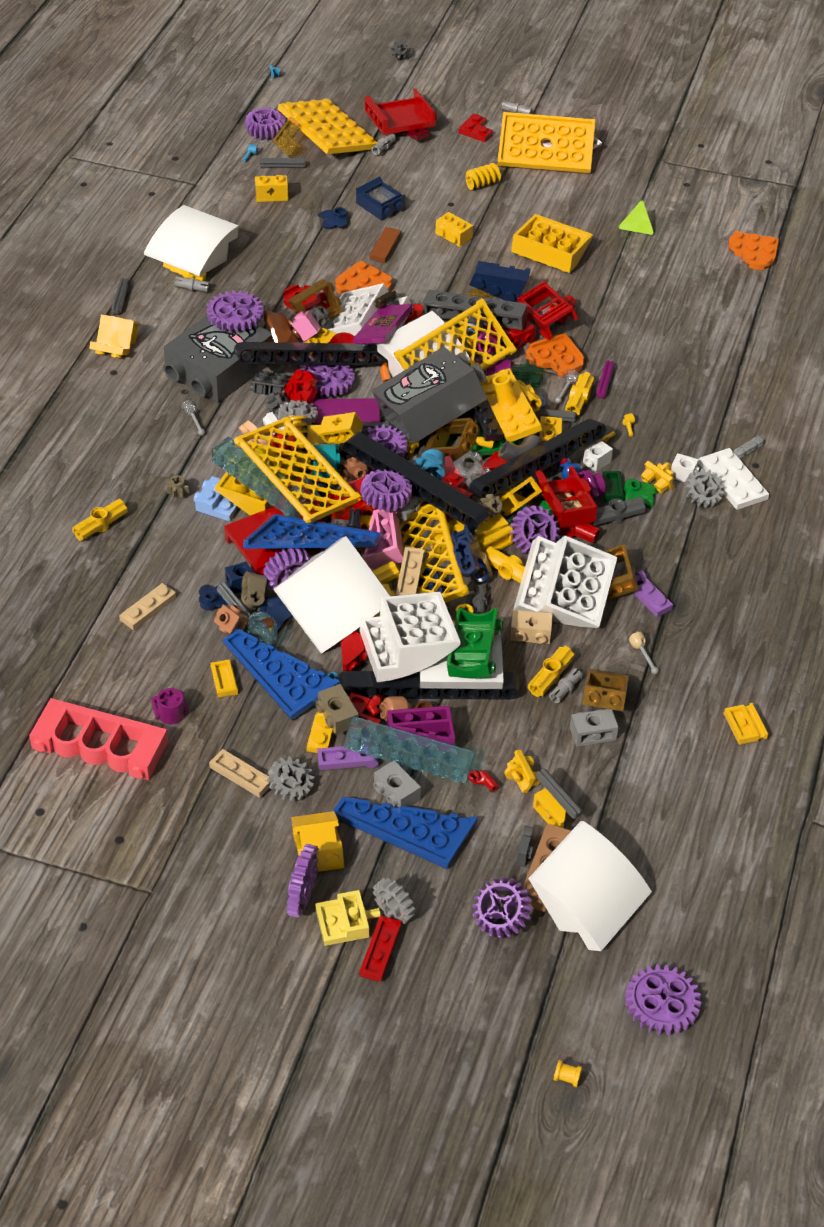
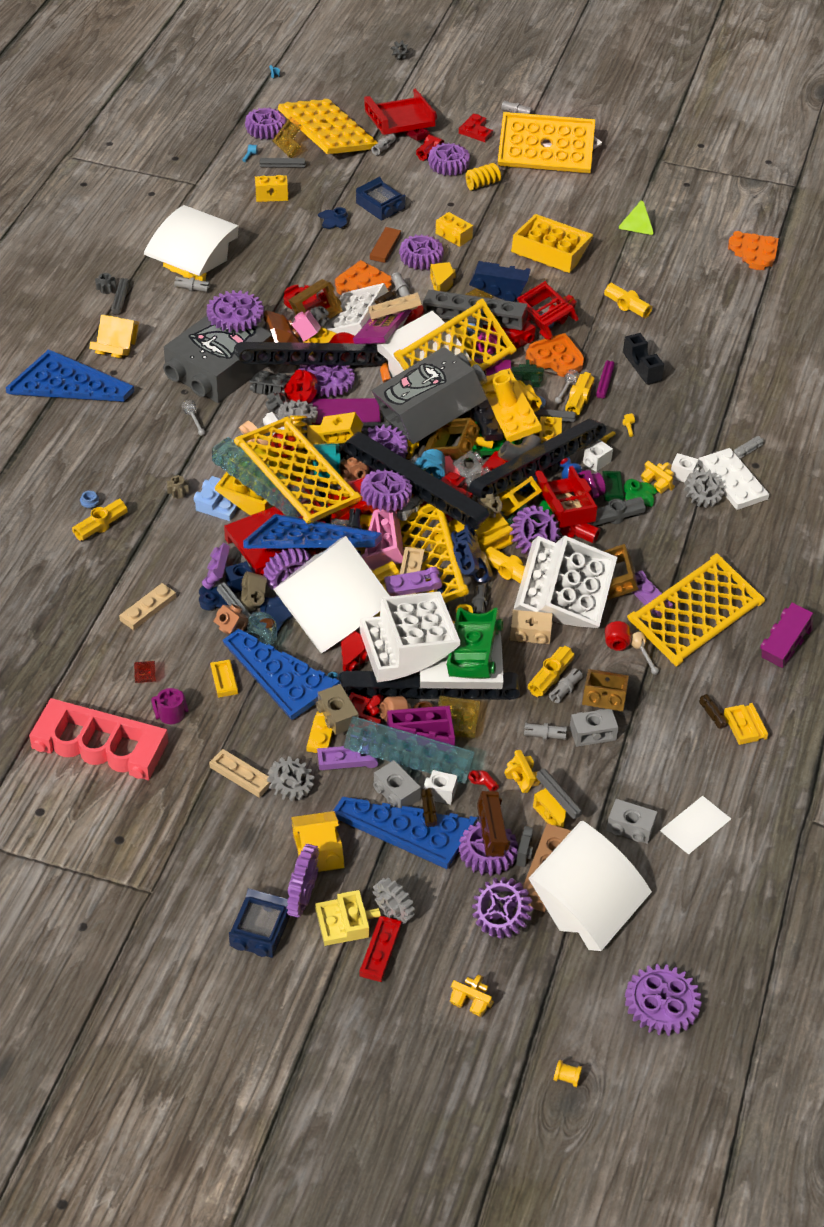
(64, 378): none -> blue wing
(89, 499): none -> medium blue plate
(105, 283): none -> dark grey gear
(145, 671): none -> clear red plate
(216, 565): none -> medium lavender plate
(259, 923): none -> dark blue window
(394, 306): none -> tan plate
(401, 286): none -> light grey pin
(413, 582): none -> medium lavender plate
(421, 251): none -> medium lavender gear
(424, 150): none -> red piece
(429, 807): none -> dark brown axle
(442, 276): none -> yellow slope
(443, 786): none -> white brick
(449, 159): none -> medium lavender gear
(465, 713): none -> clear yellow plate
(474, 855): none -> medium lavender gear
(480, 1000): none -> yellow hips
(492, 824): none -> reddish brown container
(545, 731): none -> light grey pin
(617, 635): none -> red head
(628, 300): none -> yellow piece
(631, 821): none -> light grey brick
(647, 366): none -> black arch
(695, 824): none -> white sticker
(708, 631): none -> yellow door
(713, 711): none -> dark brown axle
(787, 635): none -> magenta wedge

